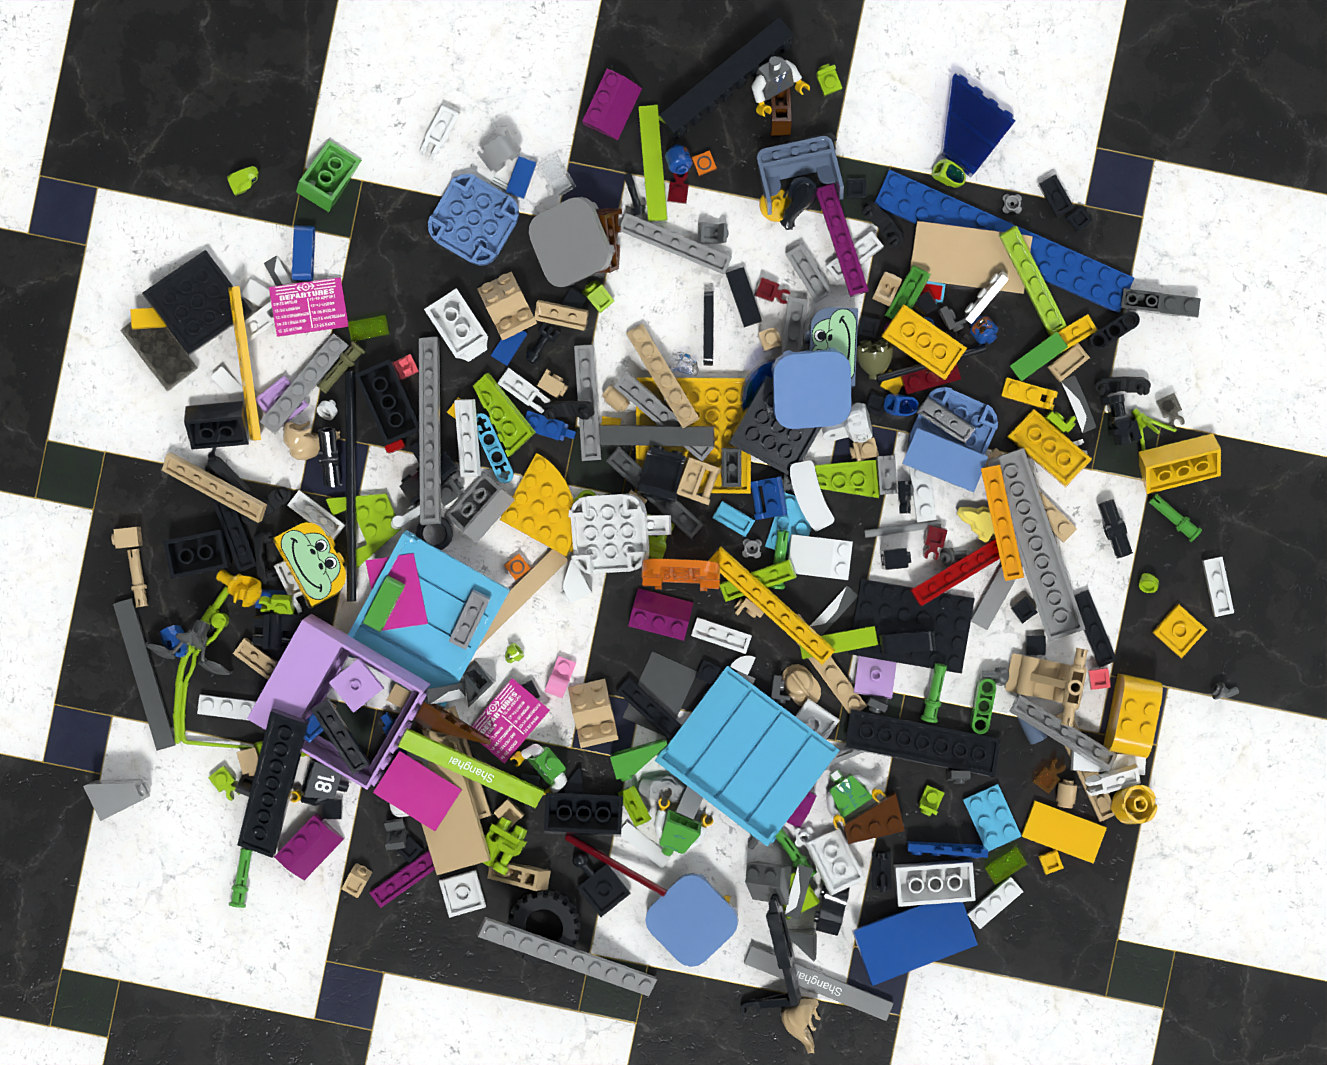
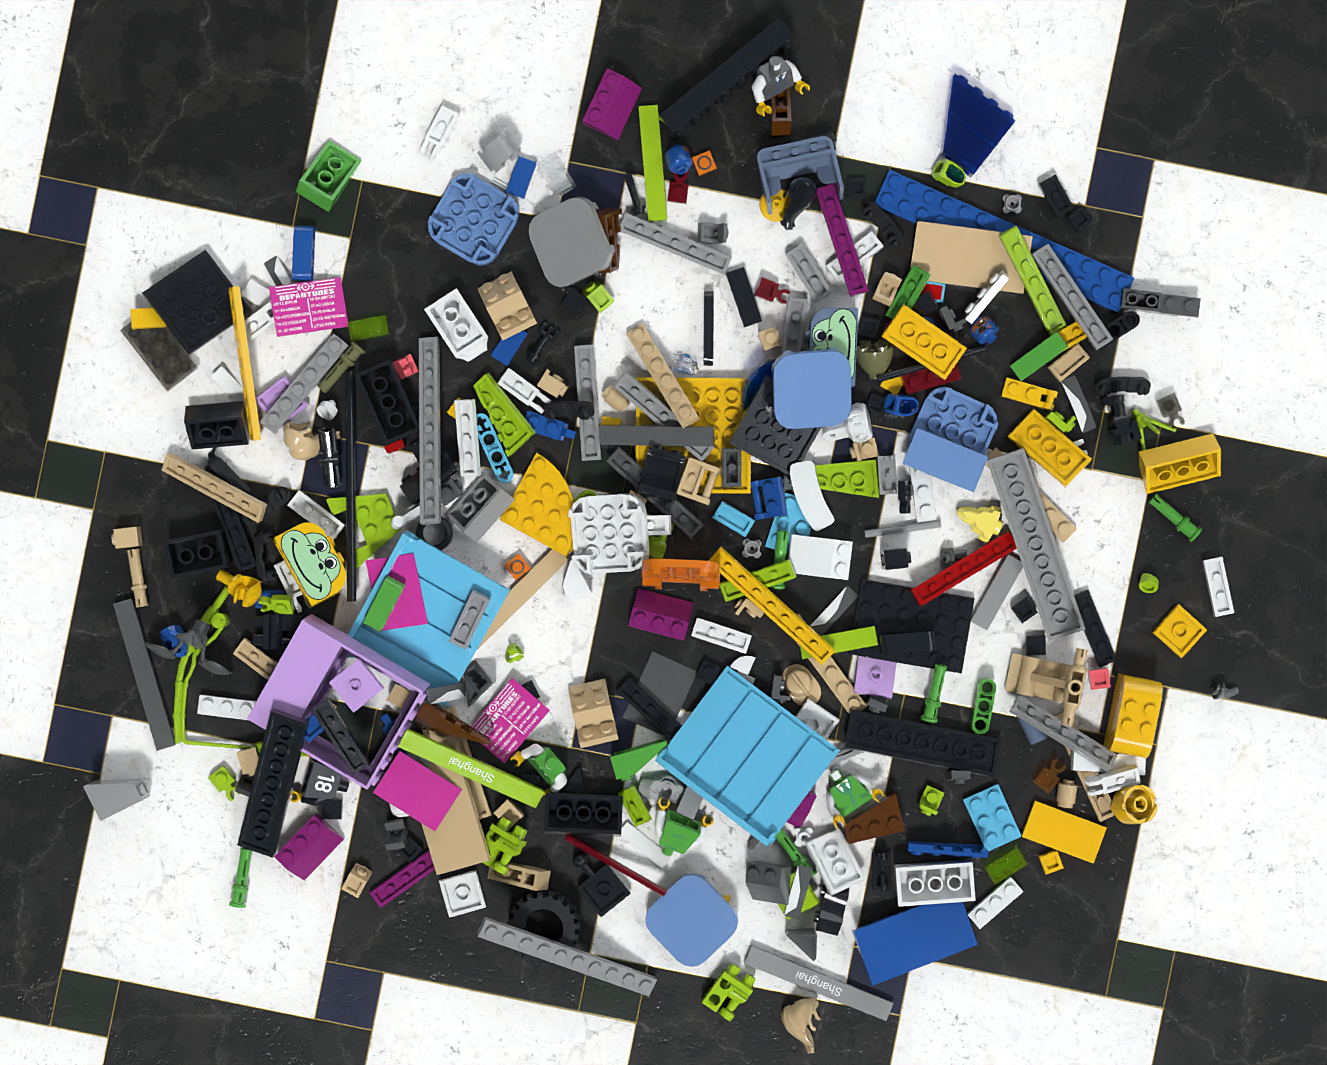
(243, 179): lime rock -> none
(560, 677): bright pink plate -> none
(561, 315): tan hinge -> none
(729, 986): none -> lime hips
(785, 959): black hinge -> none
(828, 79): lime bracket -> none
(934, 538): dark red plate -> none
(946, 419): tile -> none
(999, 676): dark grey plate -> none
(1002, 522): light orange plate -> none
(1072, 297): none -> light grey plate
(1115, 528): black piece -> none

